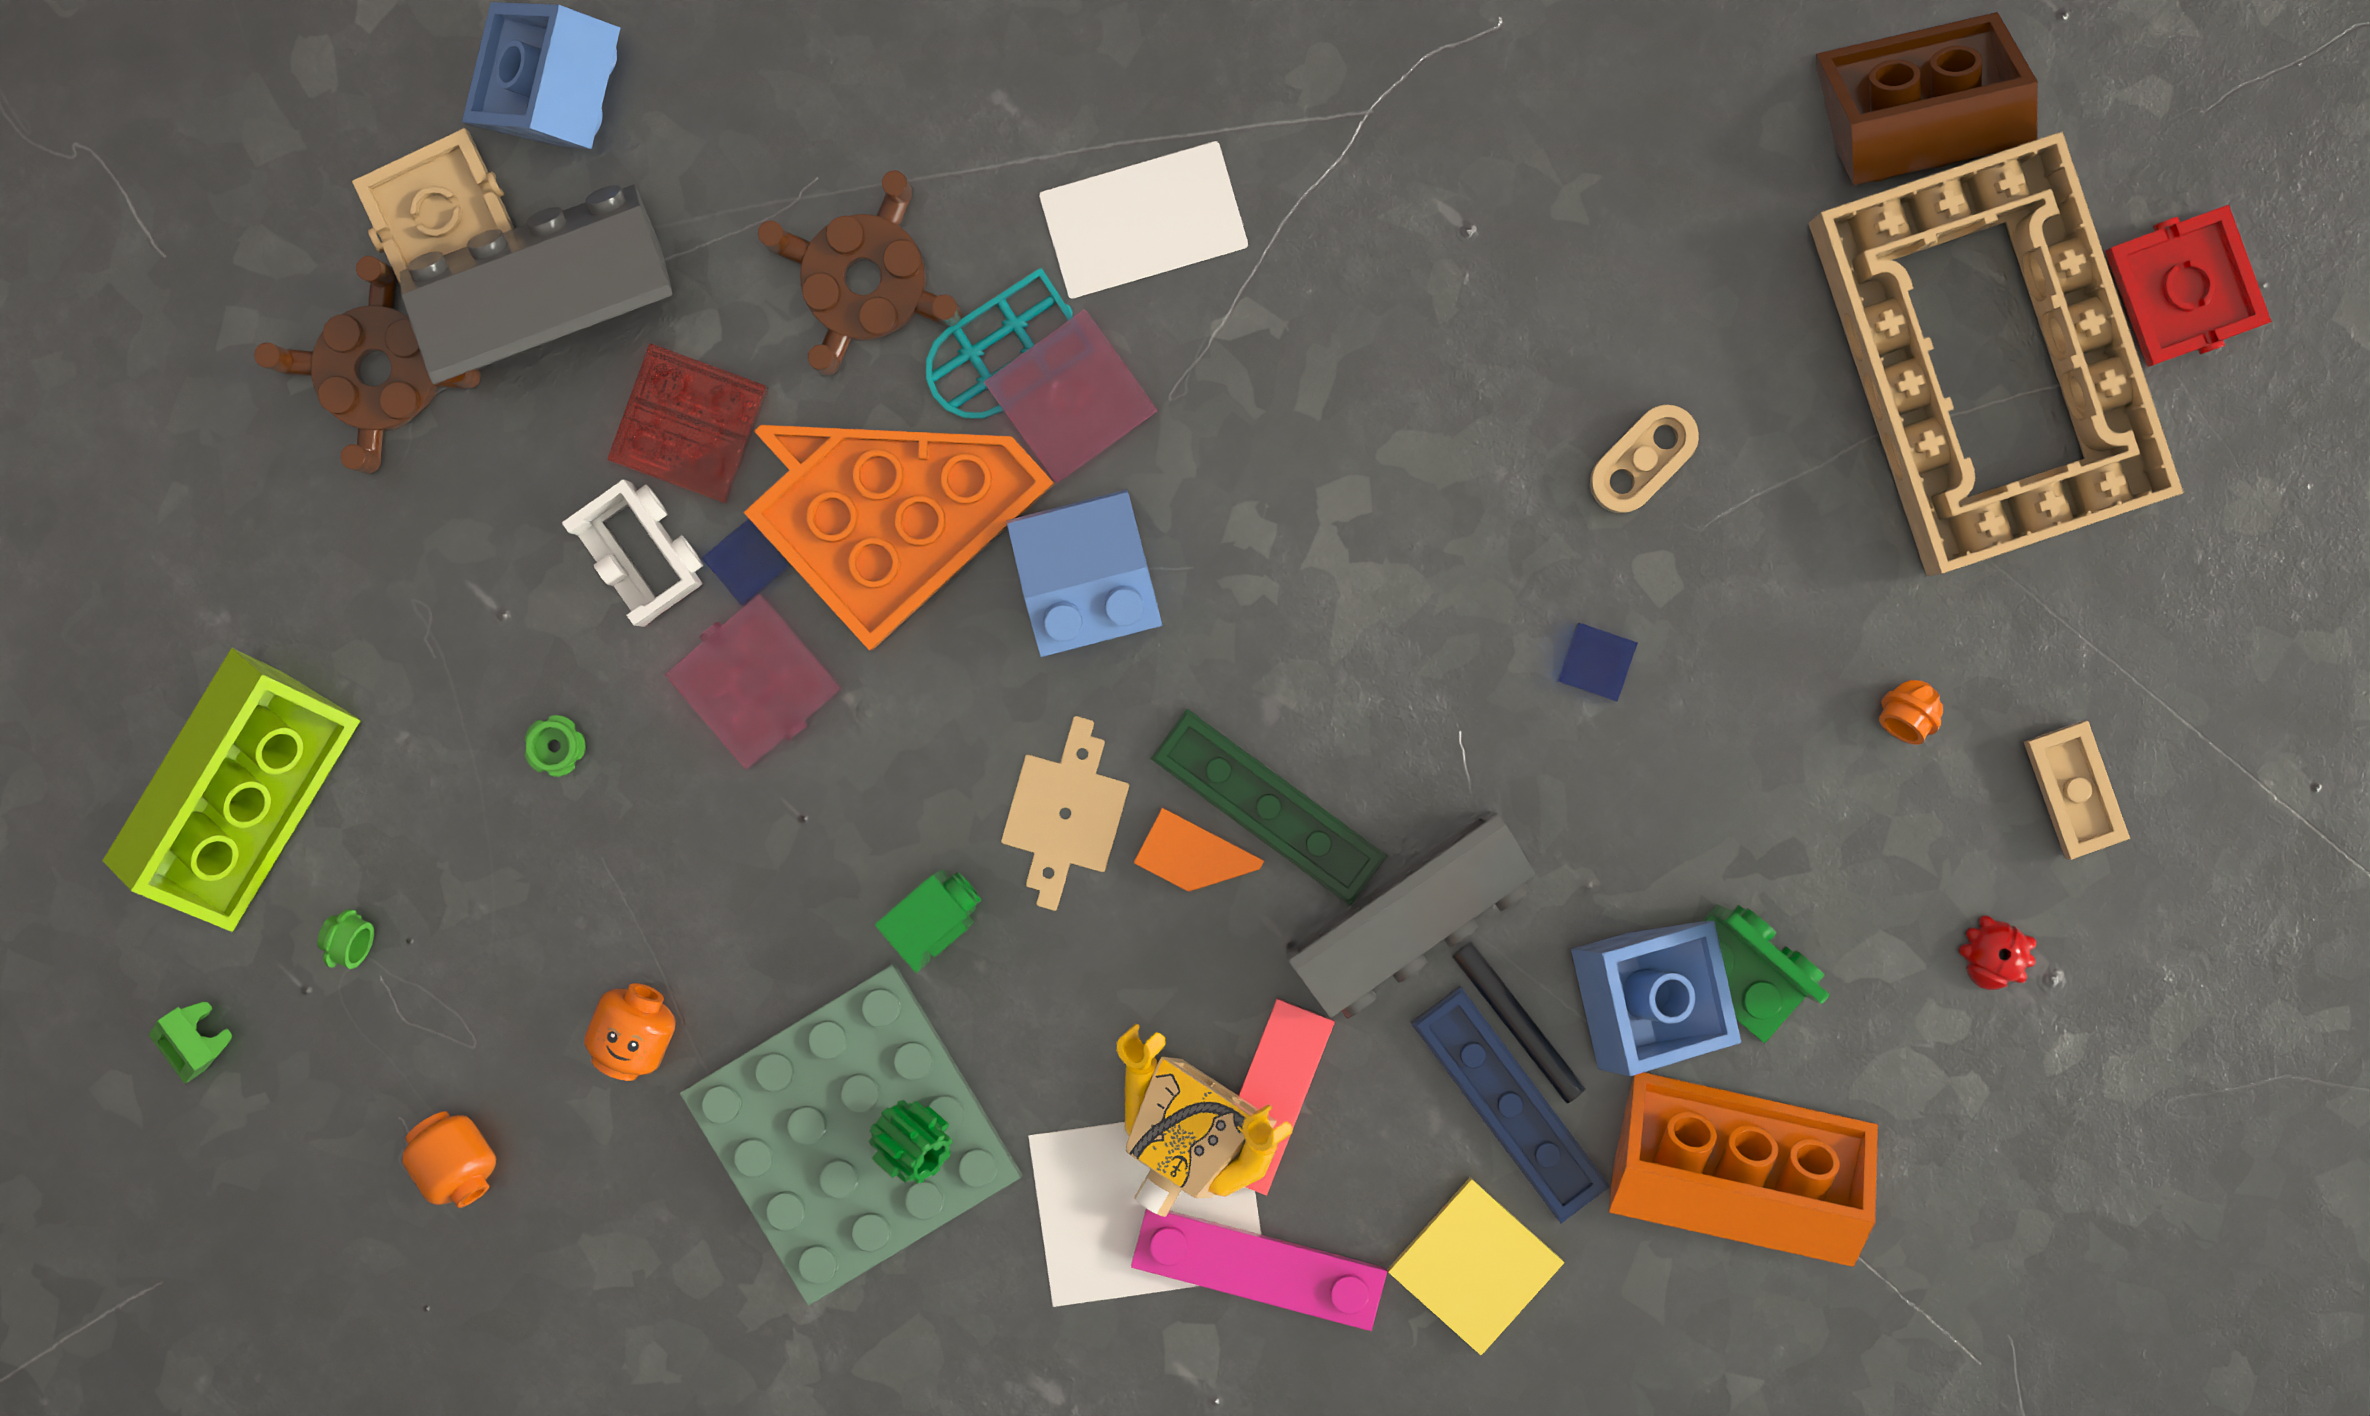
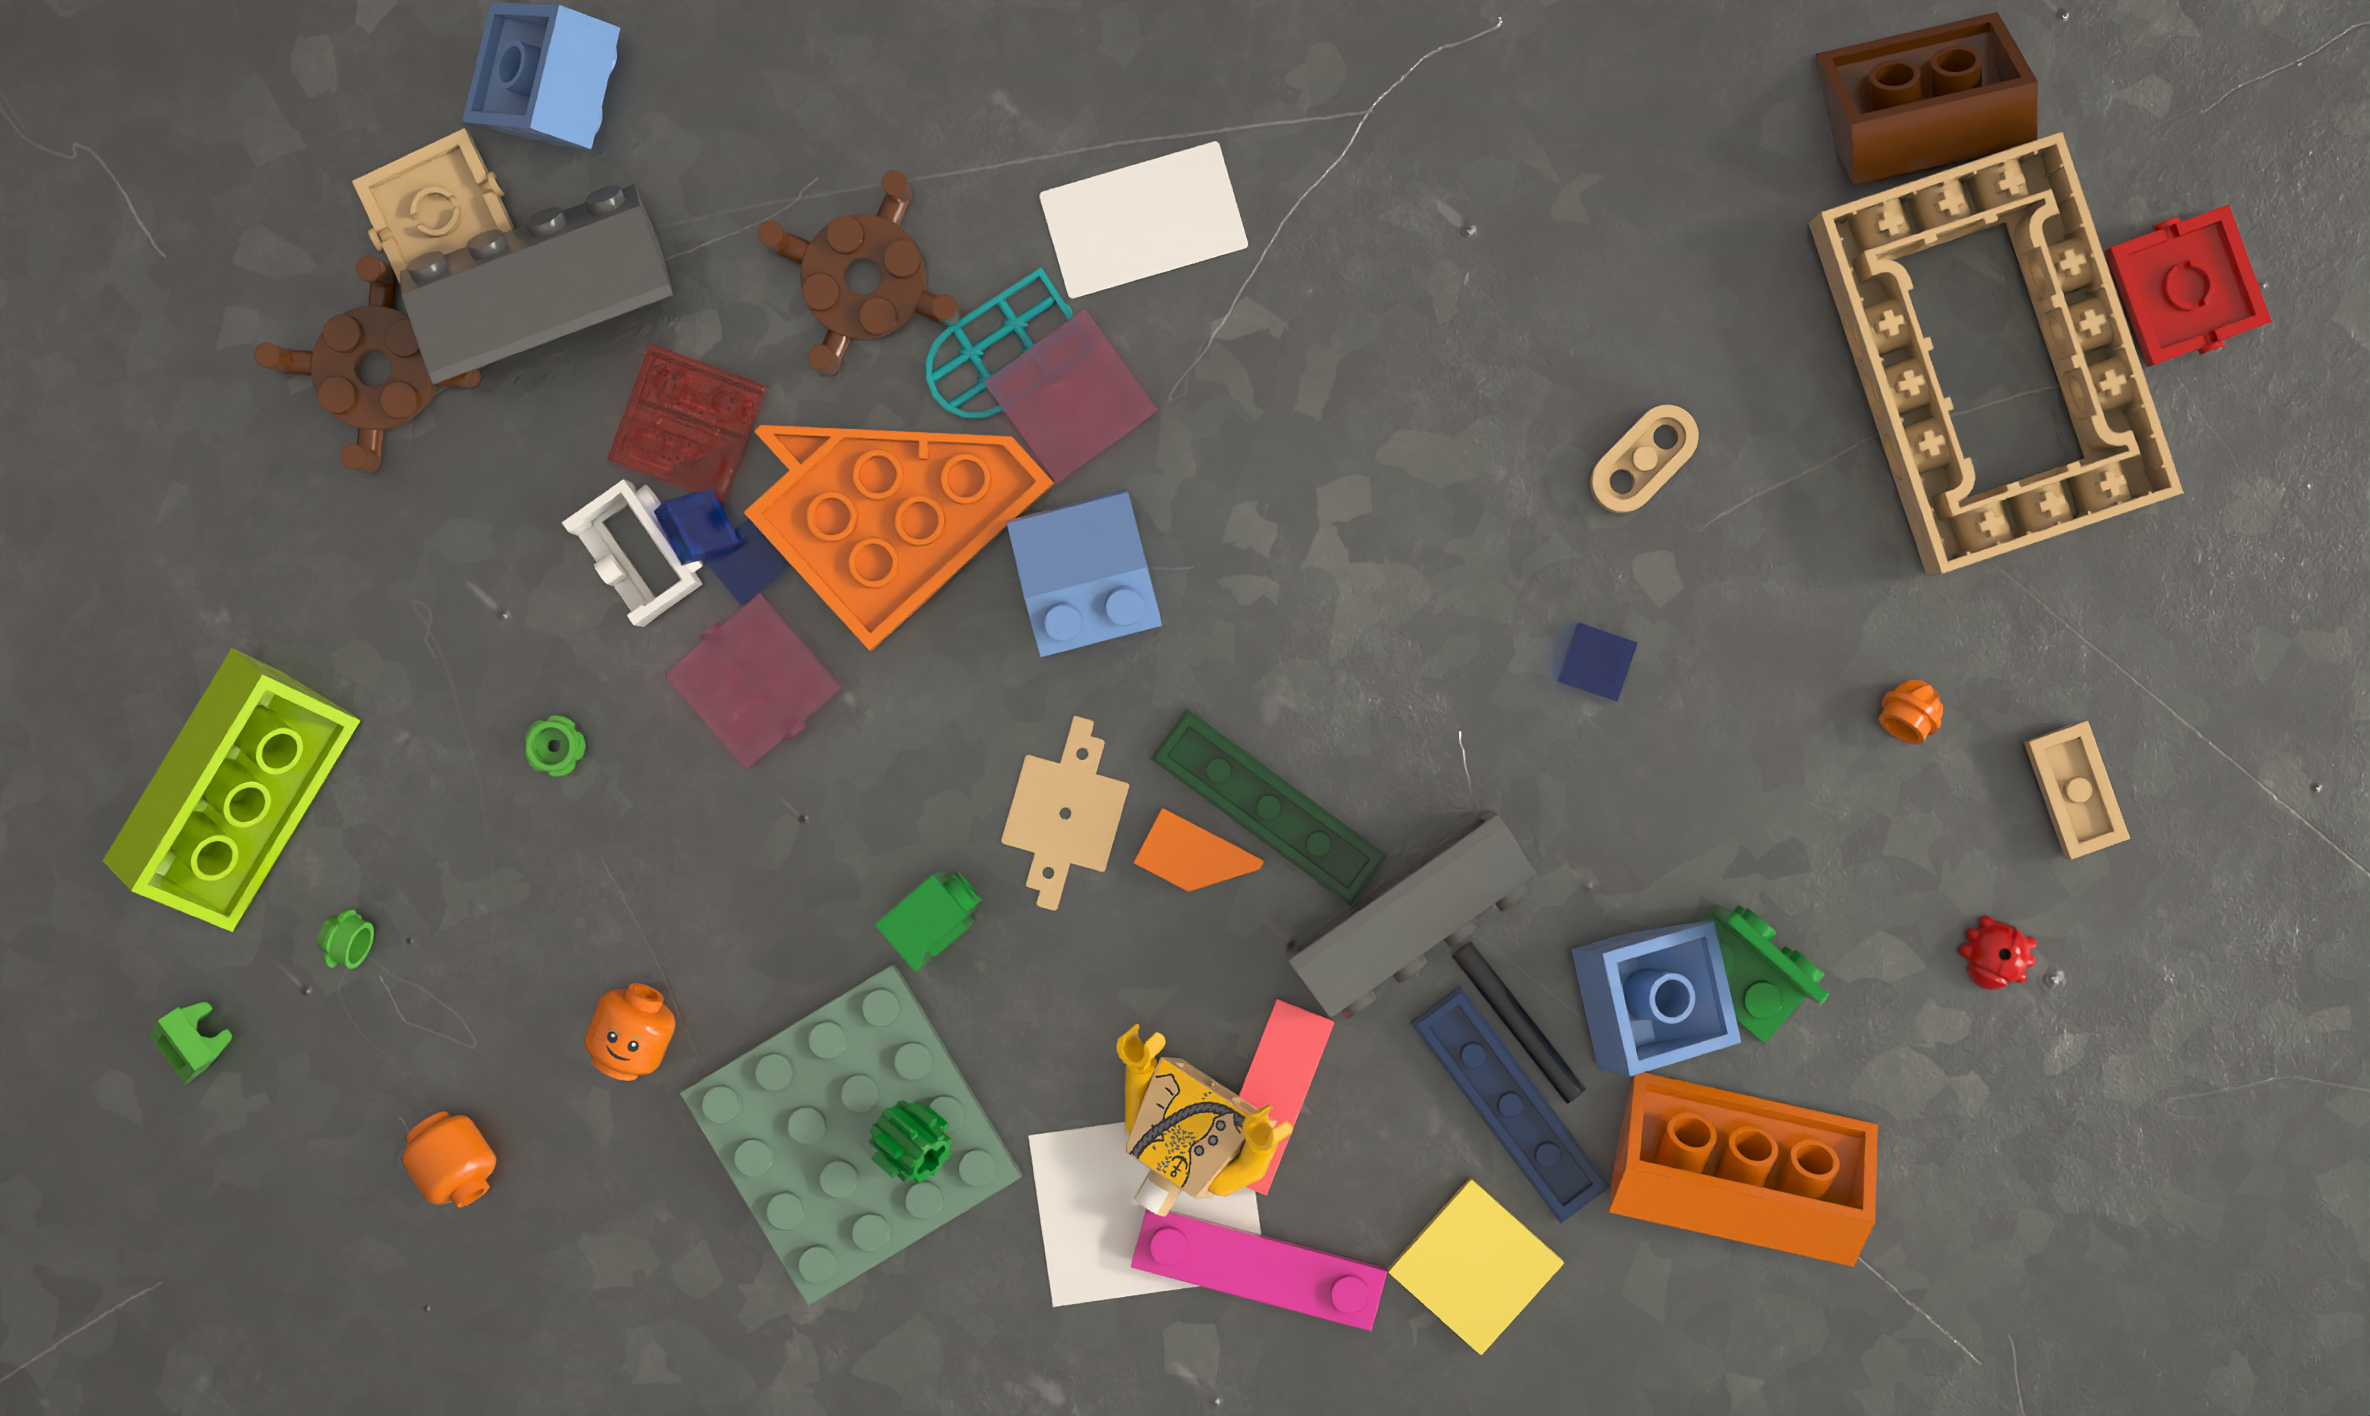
(696, 526): none -> clear blue tile

